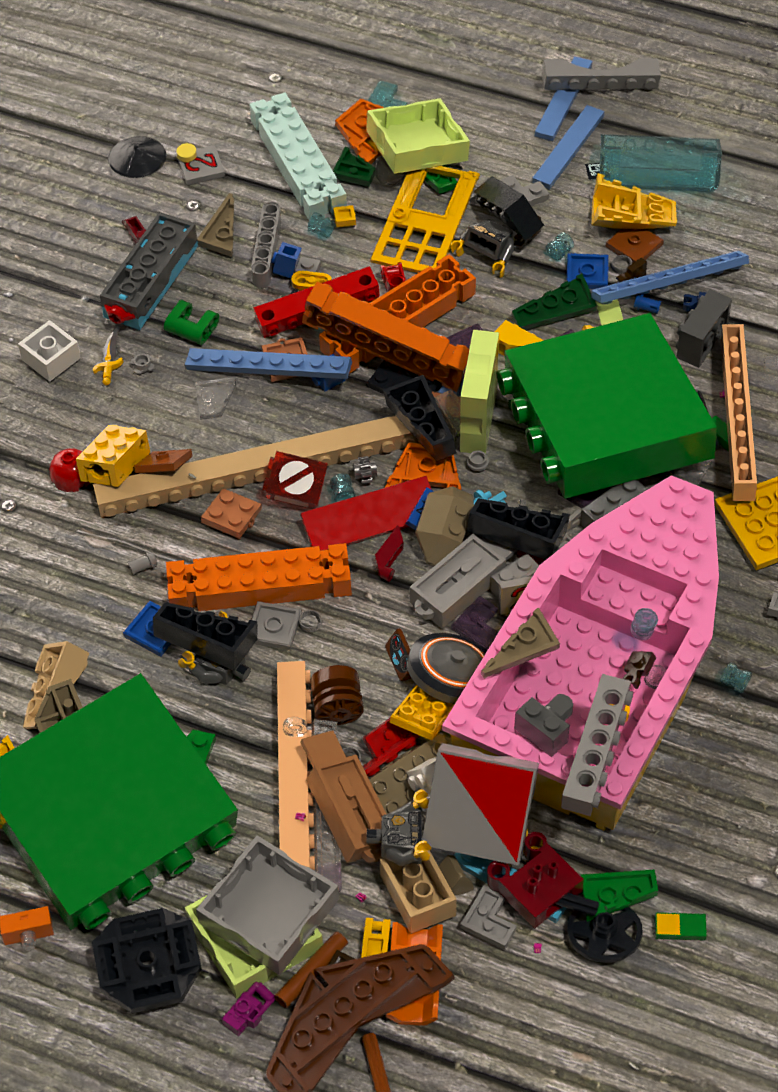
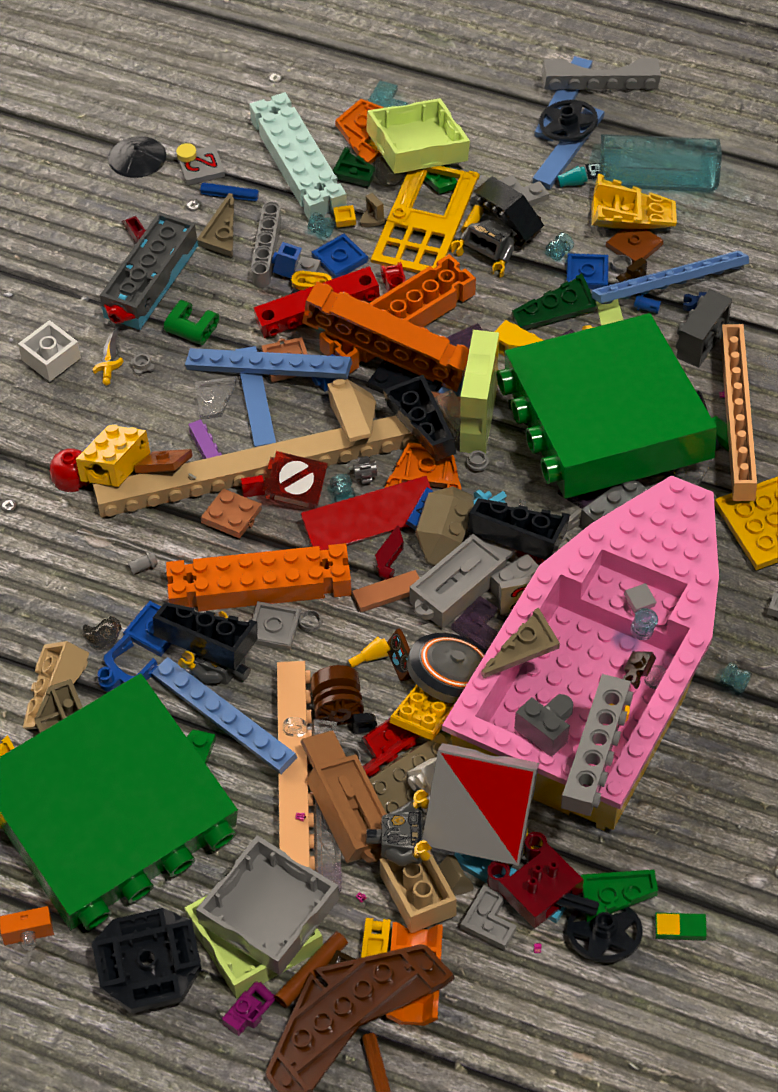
(104, 634): none -> clear smoke hair
(112, 675): none -> blue piece
(203, 440): none -> medium lavender piece
(224, 190): none -> blue axle
(224, 715): none -> medium blue plate
(252, 486): none -> red tile
(257, 406): none -> medium blue tile
(340, 256): none -> blue tile
(353, 408): none -> tan wedge
(363, 723): none -> black tile
(375, 212): none -> dark tan tile
(375, 650): none -> yellow cone
(384, 591): none -> nougat tile
(474, 217): none -> yellow axle
(568, 120): none -> black wheel
(573, 177): none -> teal cone
(640, 597): none -> light grey tile

